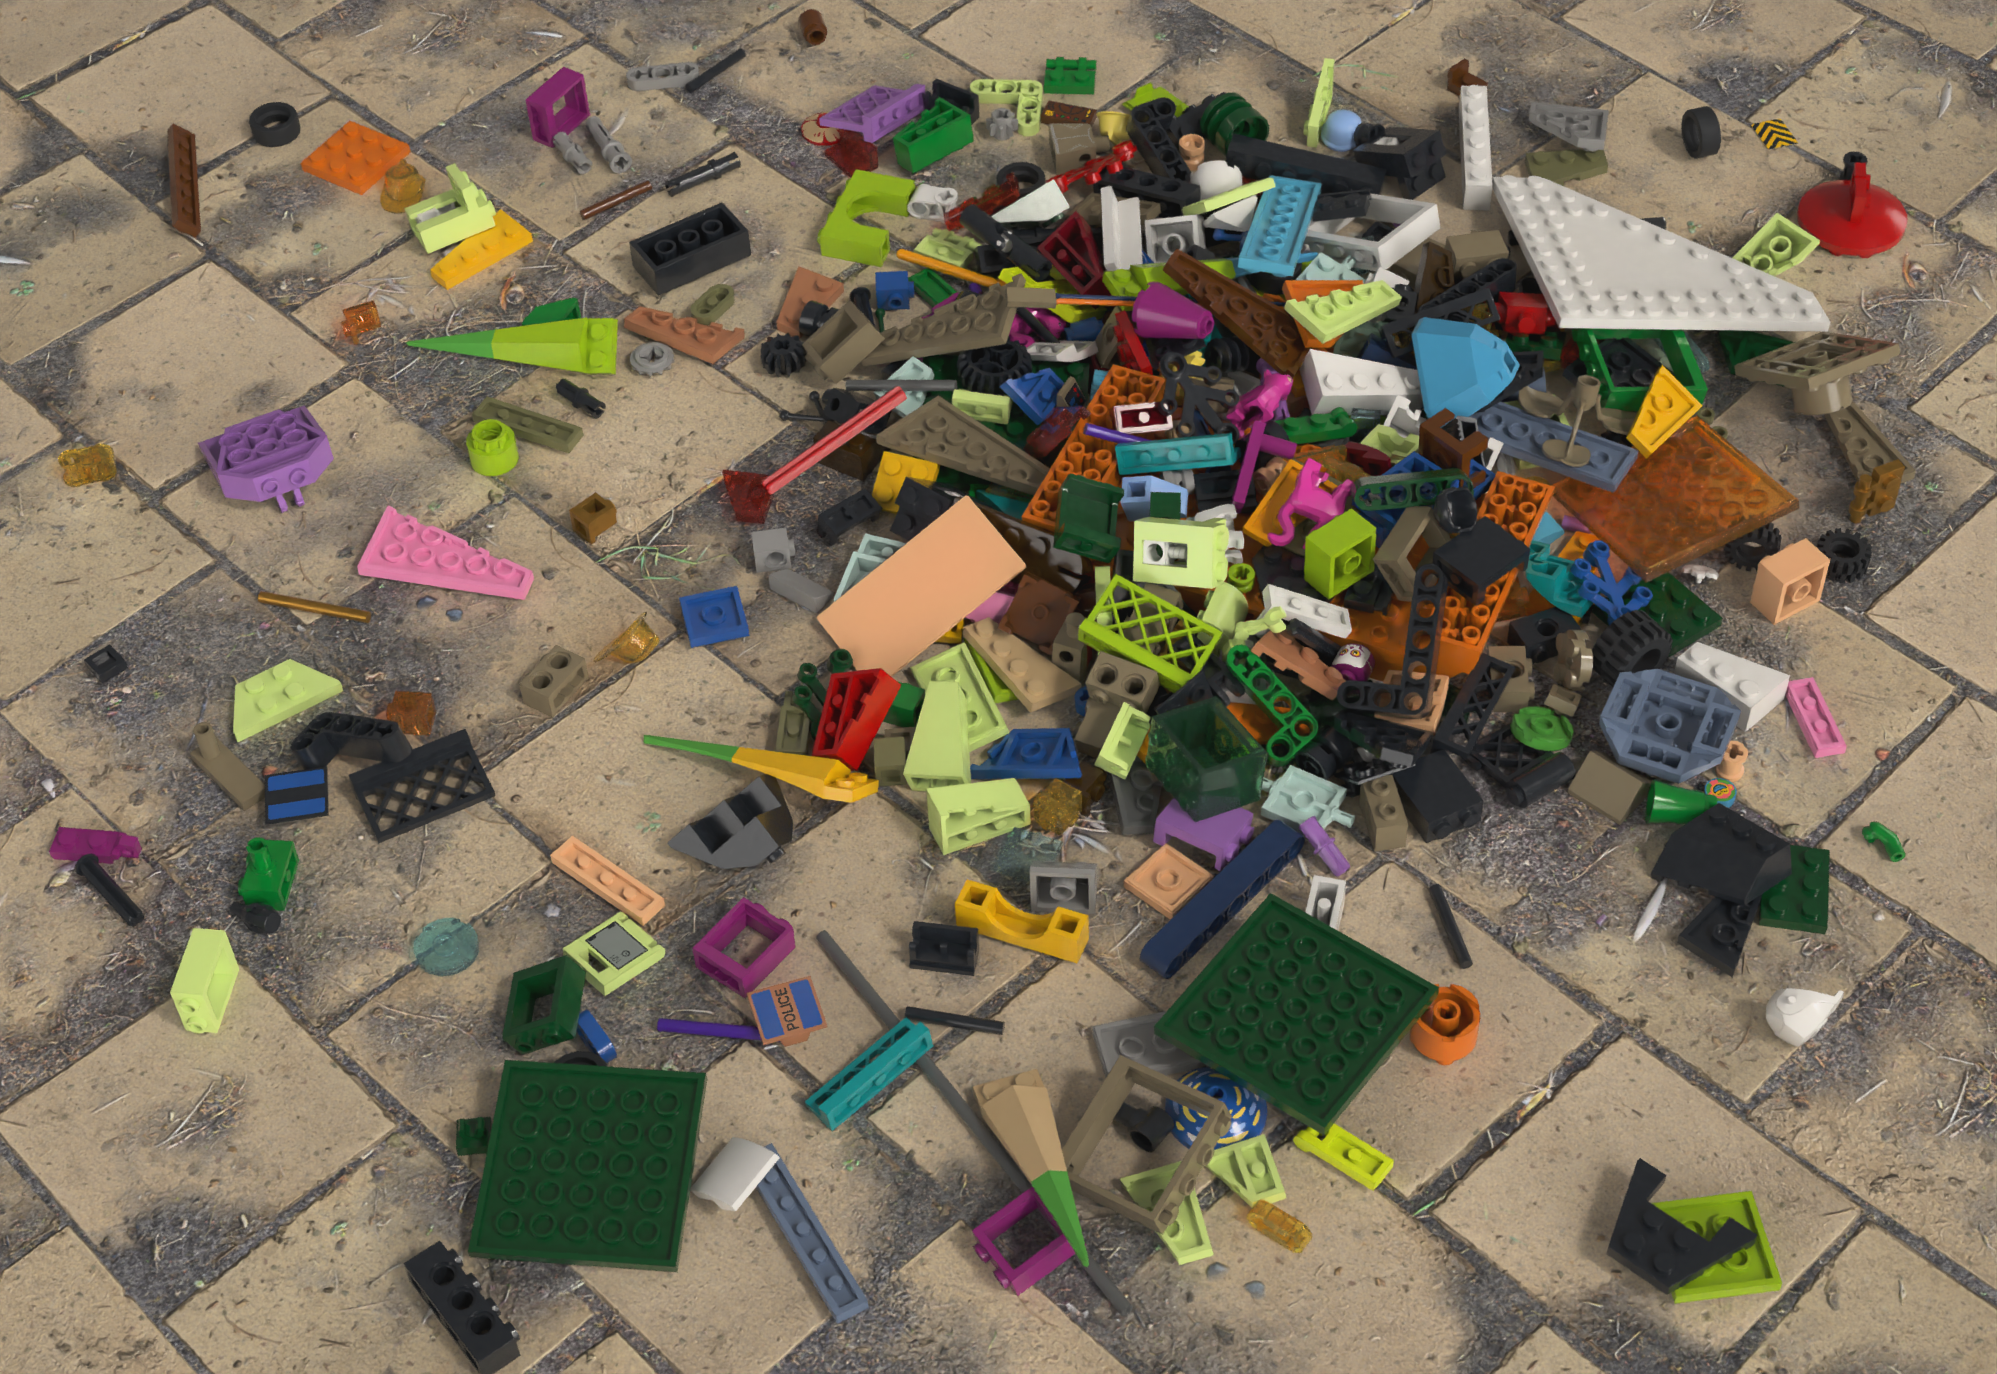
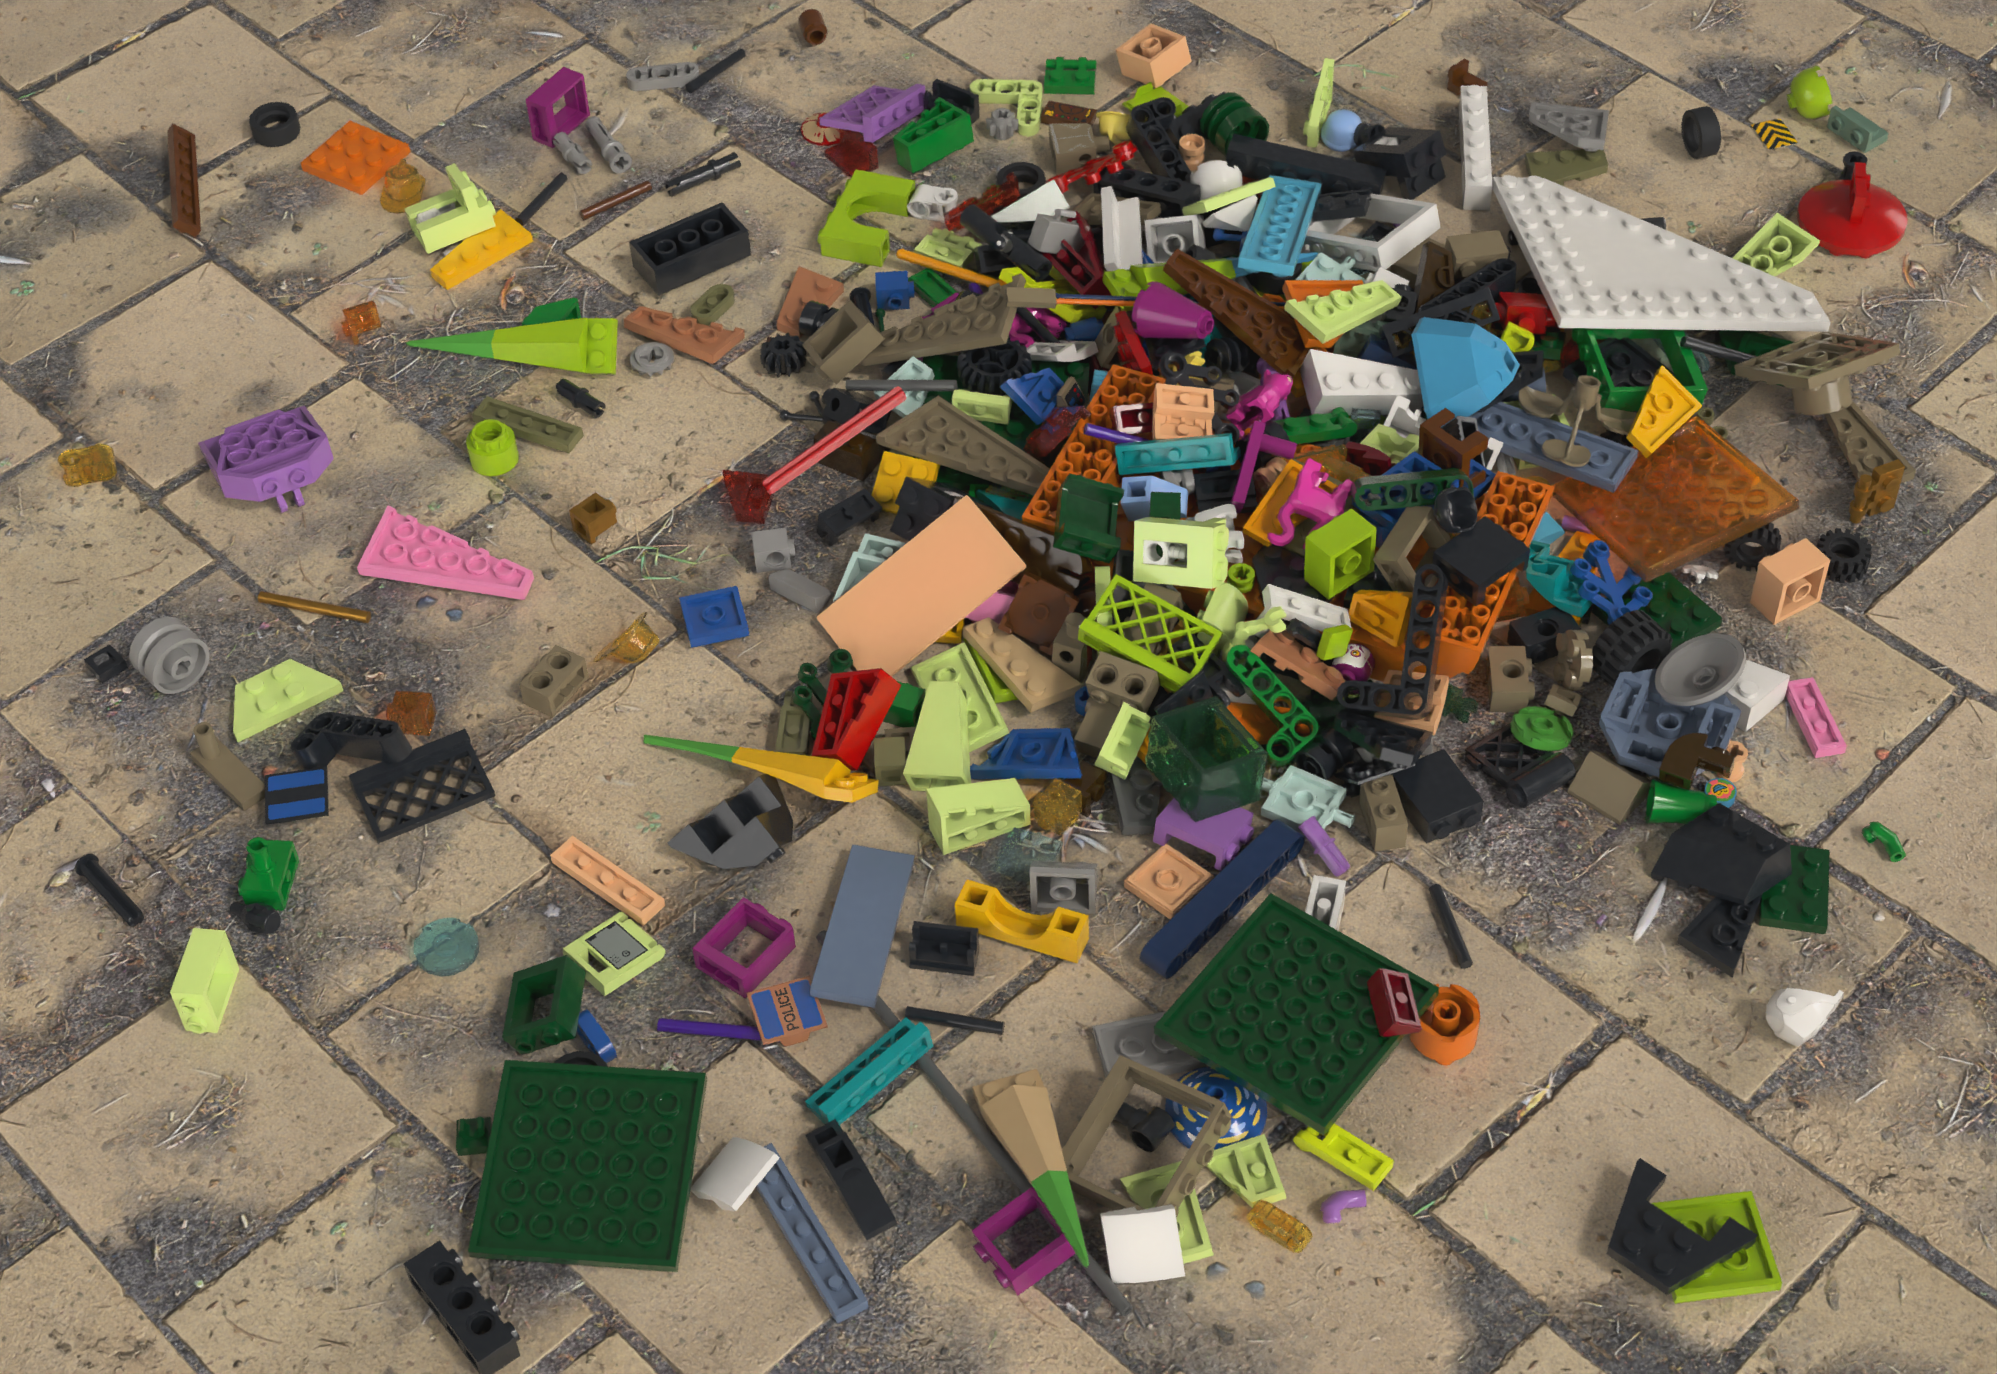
(106, 845): magenta hinge -> none
(169, 655): none -> light grey wheel
(541, 199): none -> black bar
(851, 1179): none -> black slope
(862, 926): none -> sand blue tile
(1051, 230): none -> light grey piece
(1142, 1244): none -> white slope
(1153, 55): none -> light nougat brick
(1182, 411): none -> light nougat slope
(1334, 642): none -> lime tile
(1340, 1200): none -> medium lavender arm
(1382, 613): none -> light orange wing
(1393, 1003): none -> dark red slope
(1468, 702): black fence -> none
(1518, 338): none -> neon yellow tile
(1688, 755): none -> dark brown brick
(1700, 669): none -> light grey dish
(1715, 350): none -> black bar
(1810, 94): none -> lime cylinder
(1856, 128): none -> sand green bracket

